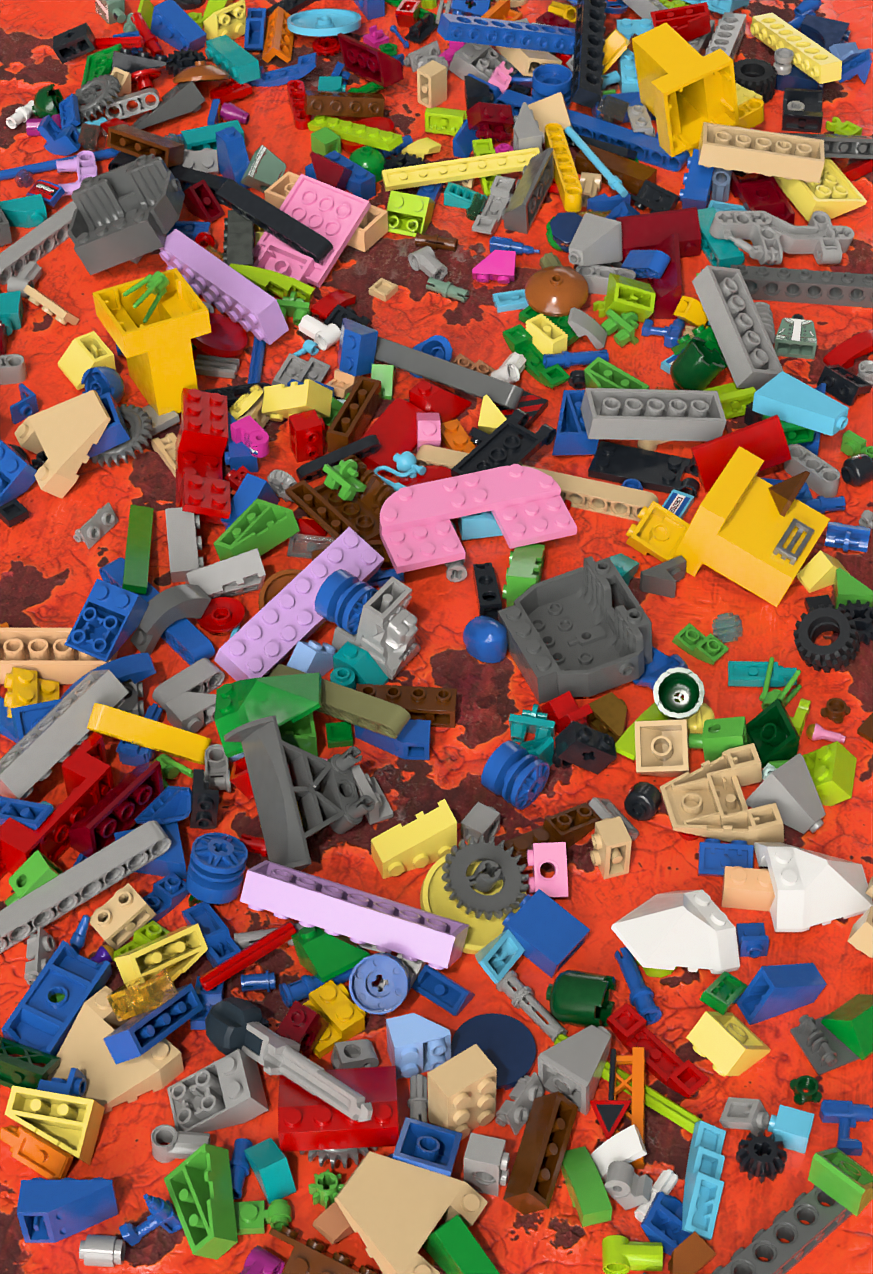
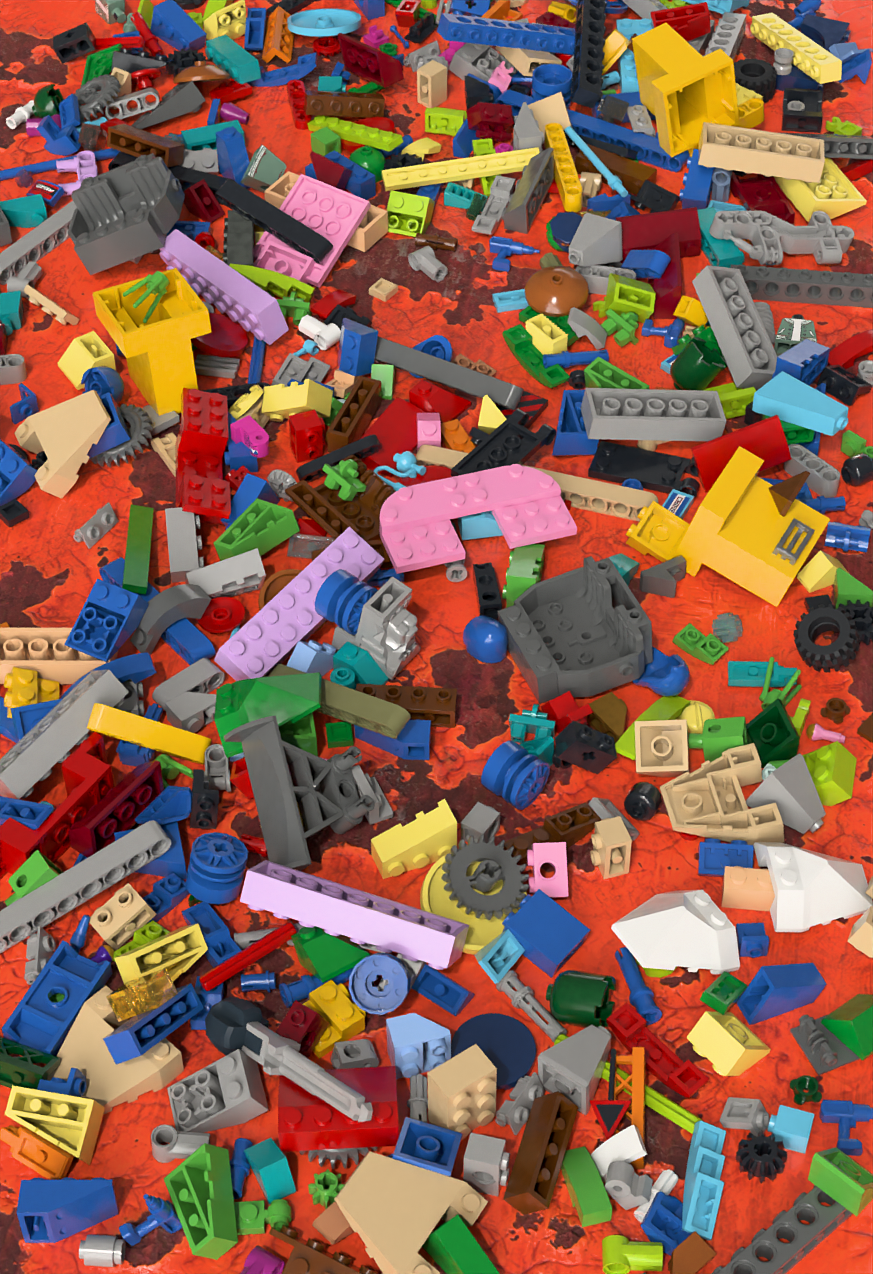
(447, 289): sand green pin -> none
(497, 266): dark pink slope -> none
(510, 369): white piece -> none
(678, 681): cylinder -> none
(803, 361): none -> blue wedge

